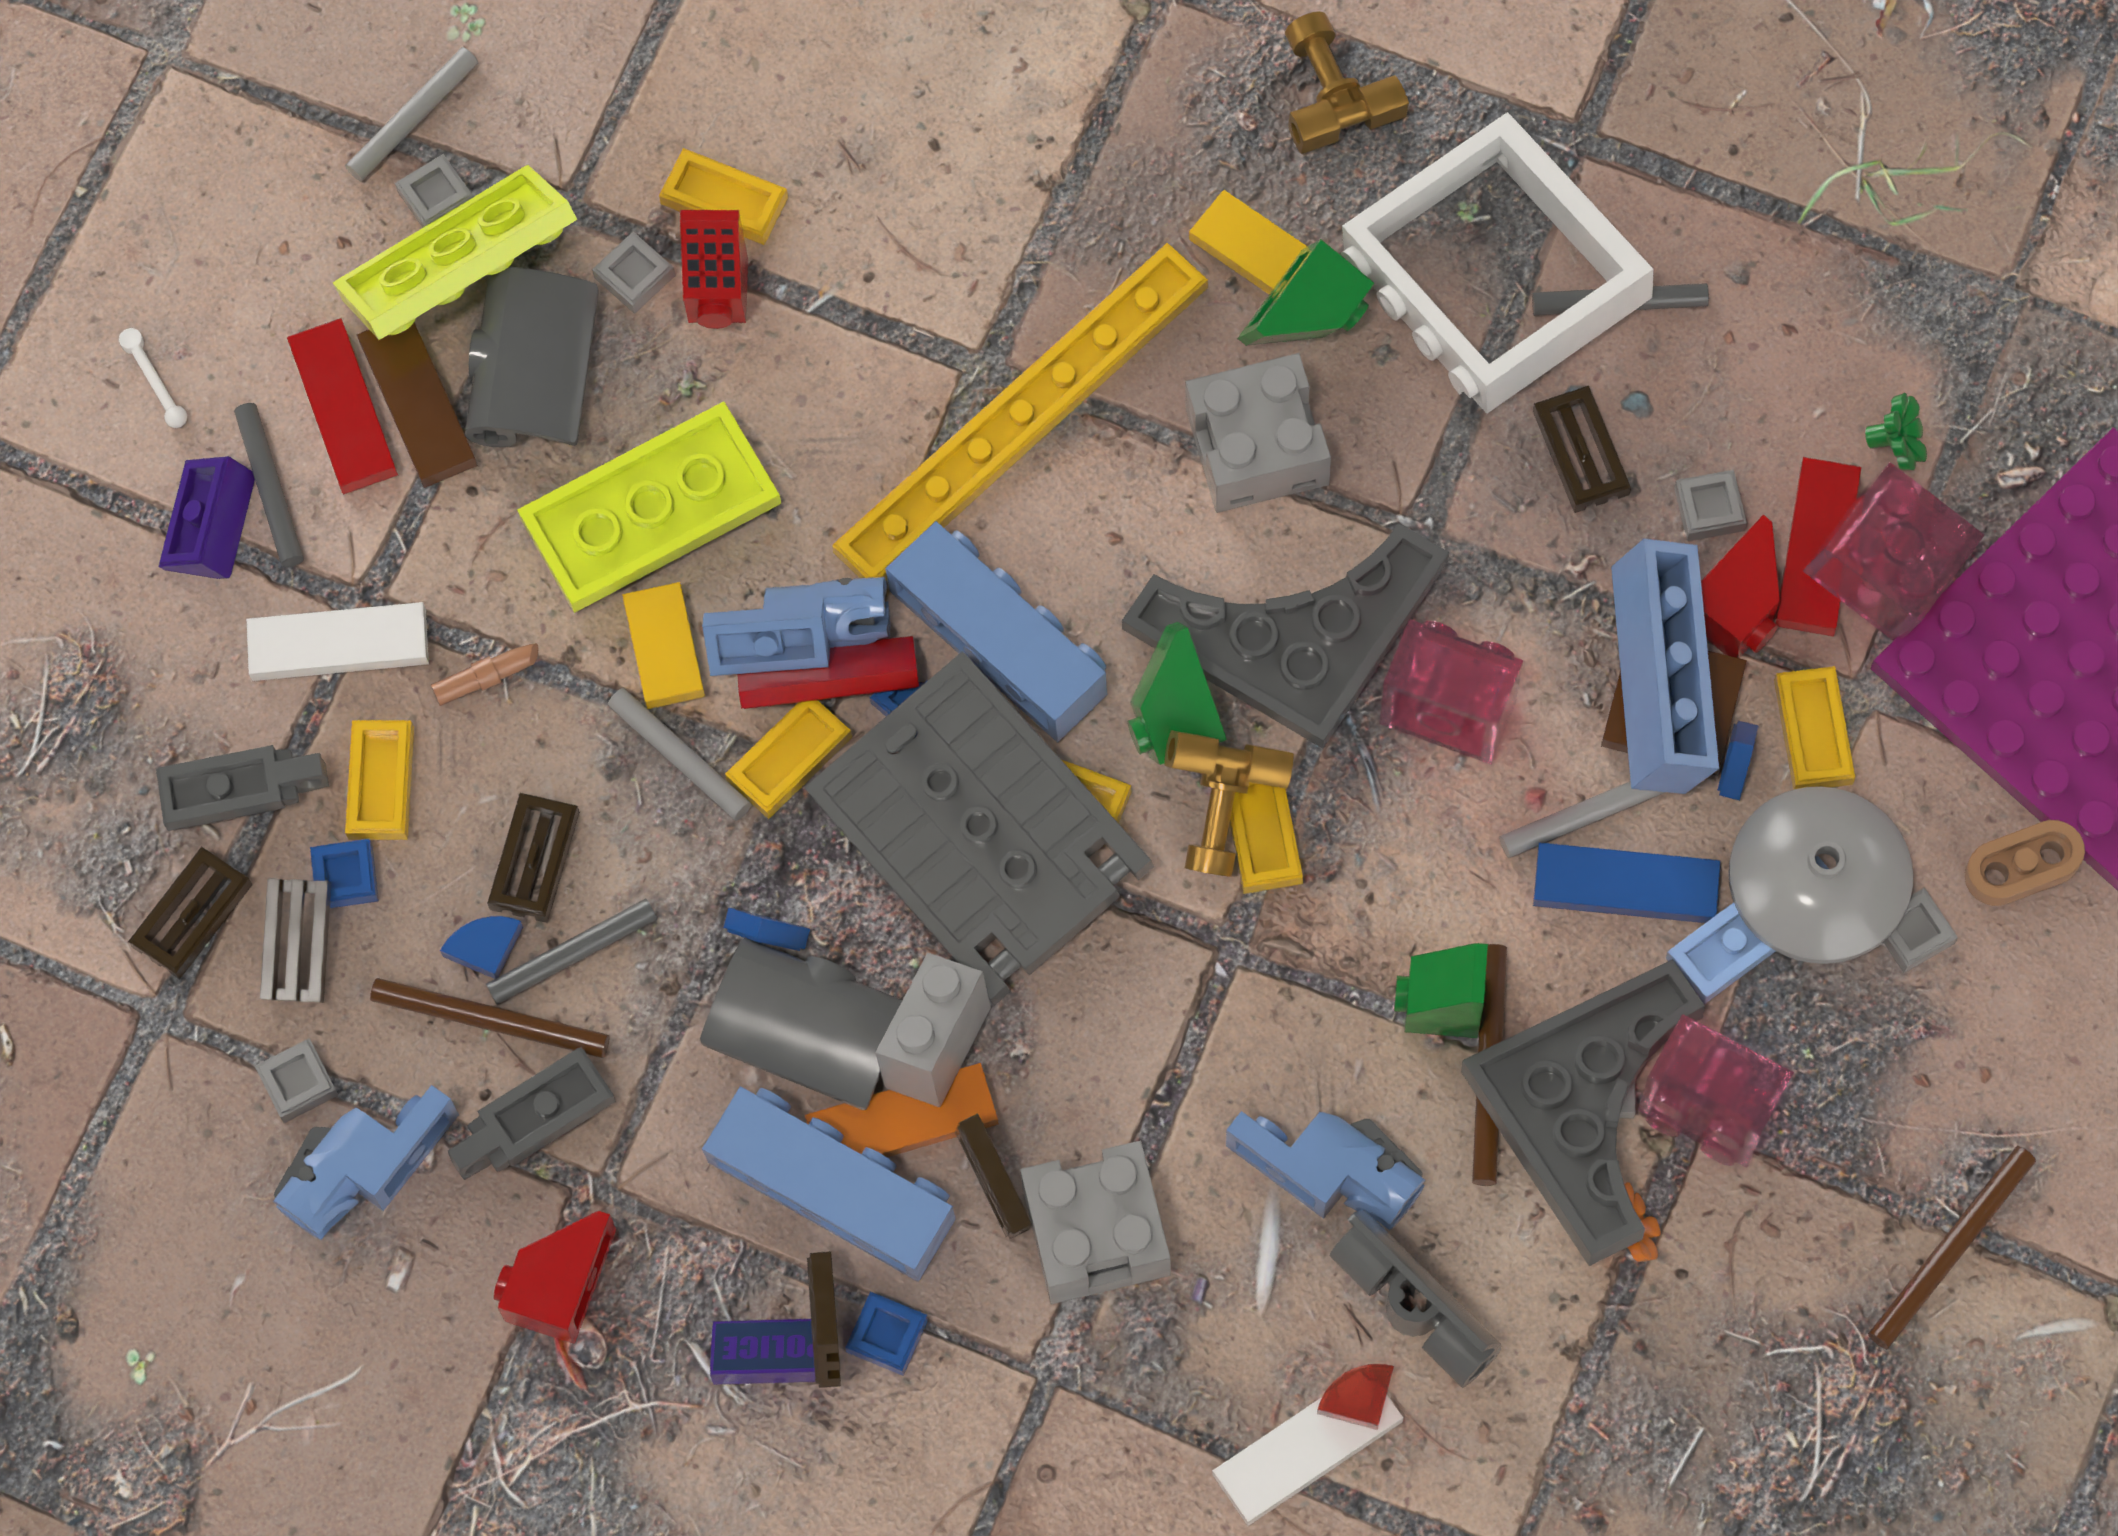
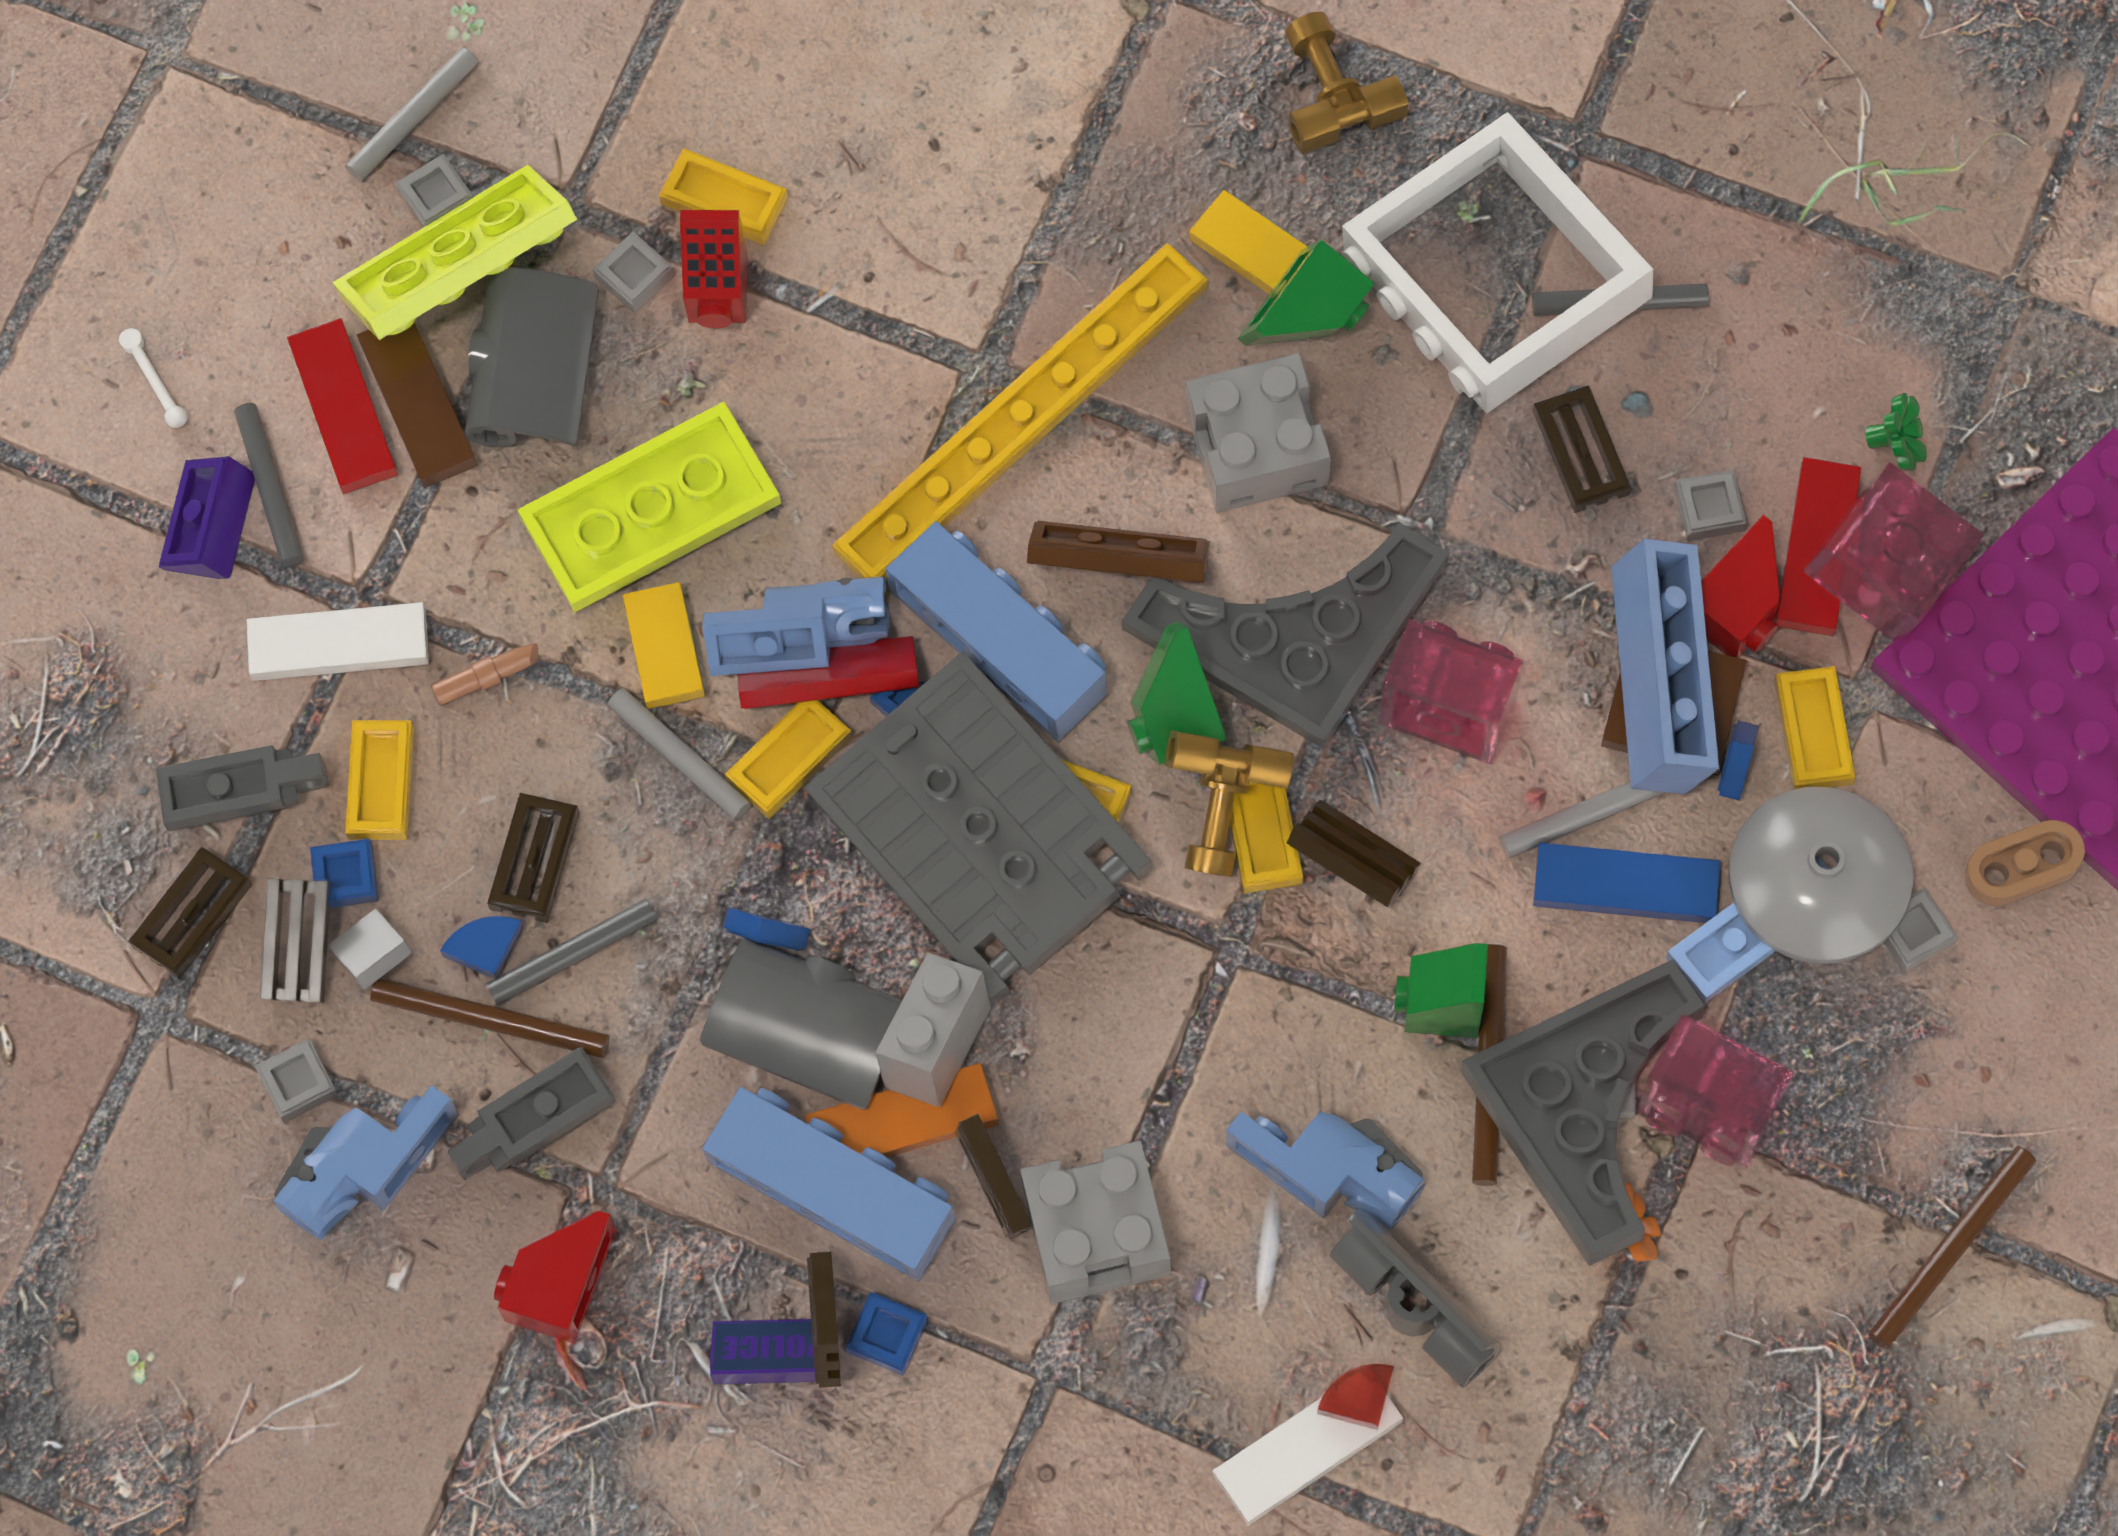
(370, 949): none -> light grey tile
(1118, 551): none -> reddish brown tile
(1353, 853): none -> dark brown tile

